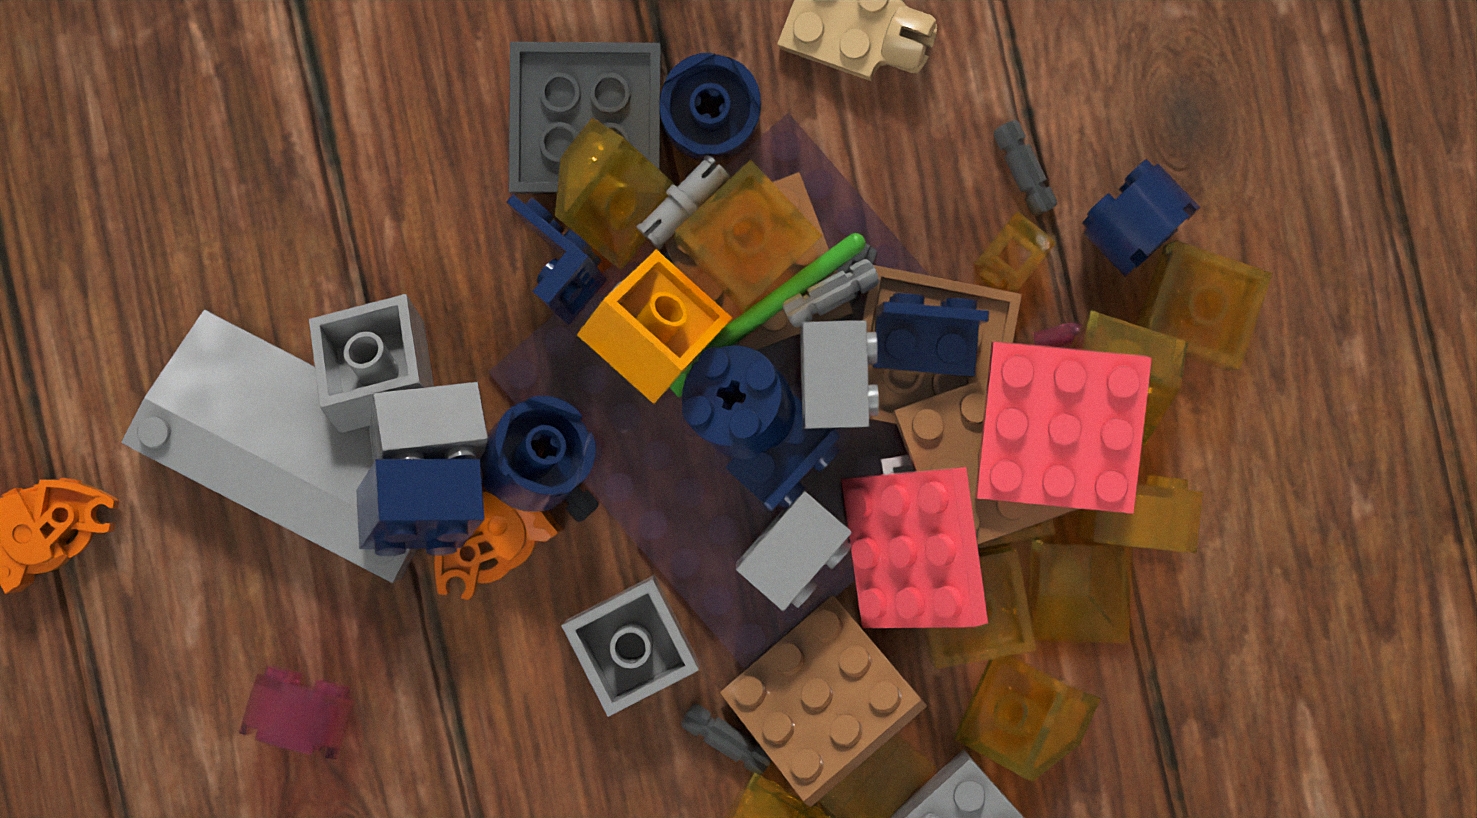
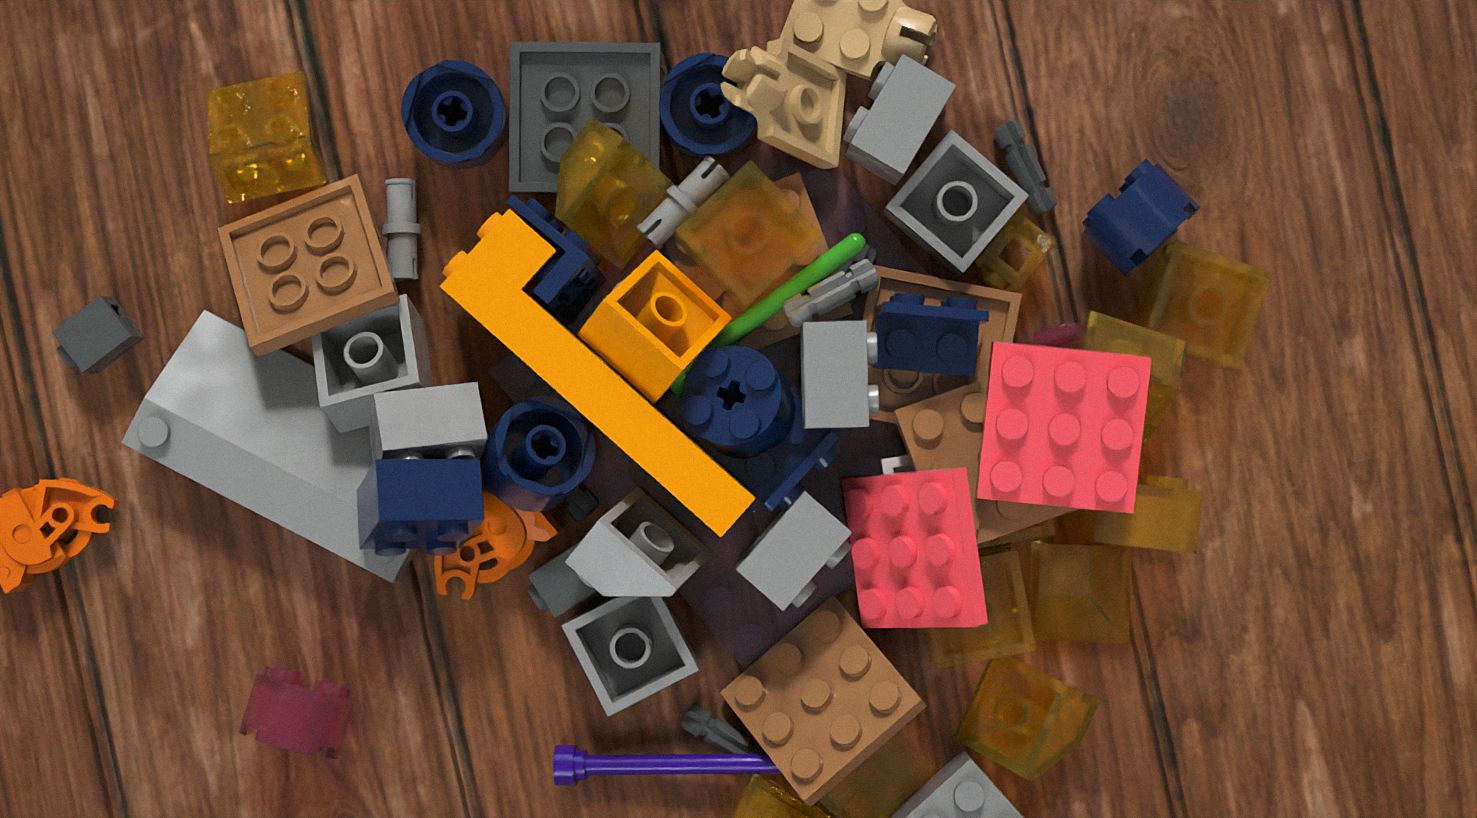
(96, 336): none -> dark grey brick
(263, 137): none -> clear yellow bracket
(307, 265): none -> medium nougat plate
(402, 229): none -> light grey pin
(443, 90): none -> dark blue brick
(497, 290): none -> light orange brick
(557, 585): none -> dark grey brick
(575, 764): none -> dark purple piece
(637, 551): none -> light grey slope
(792, 98): none -> tan plate
(903, 112): none -> light grey brick
(955, 203): none -> light grey brick

